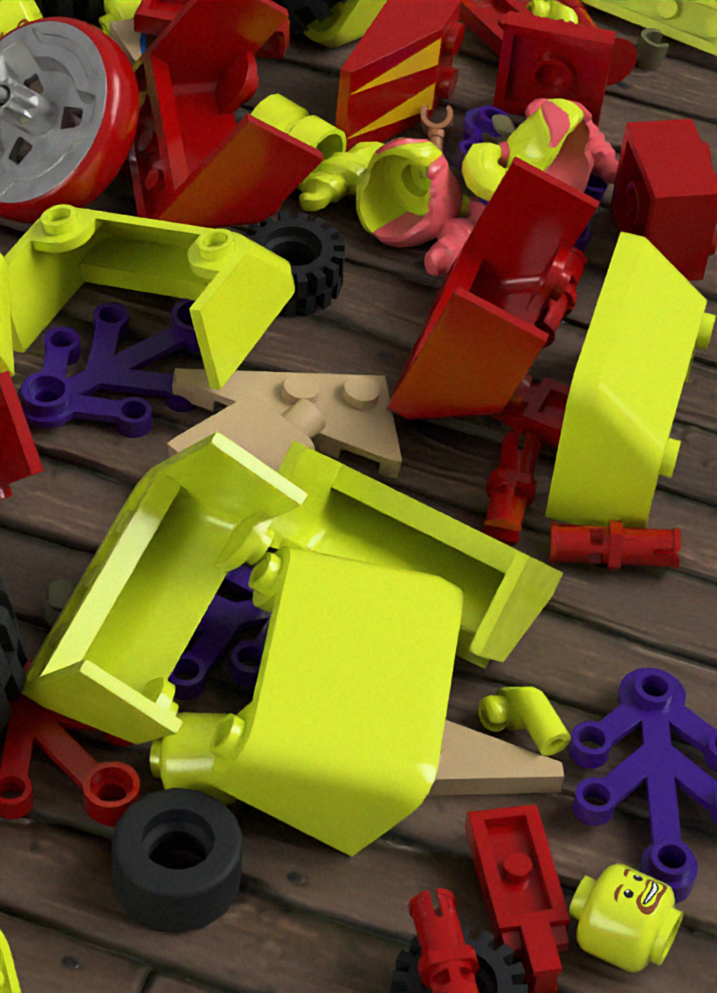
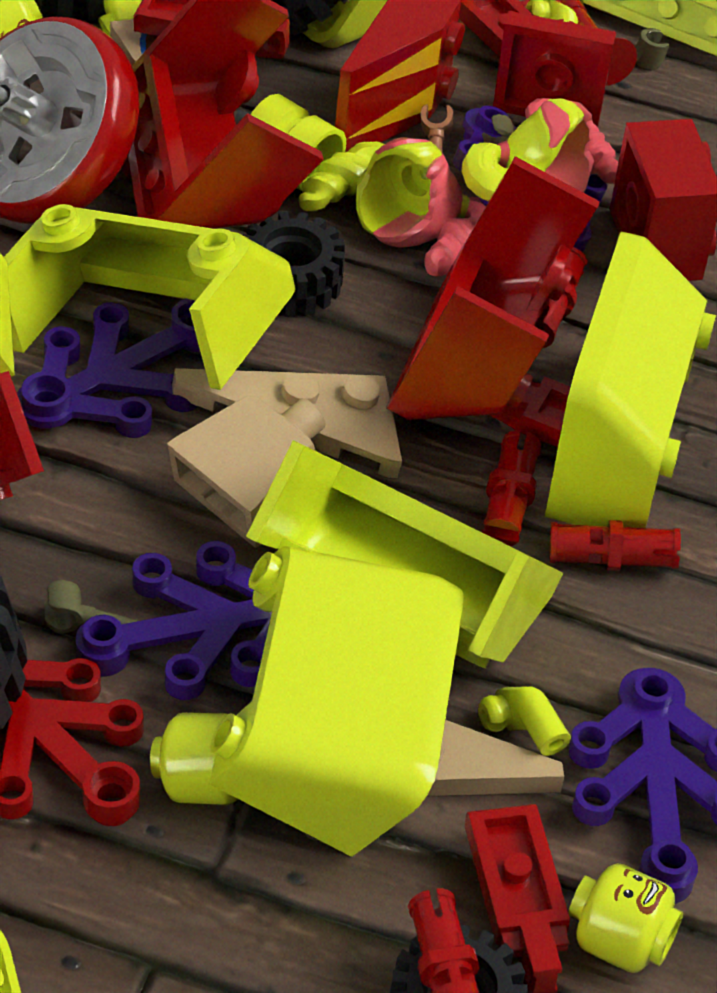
(152, 586): neon yellow windscreen -> none
(174, 897): black tyre -> none

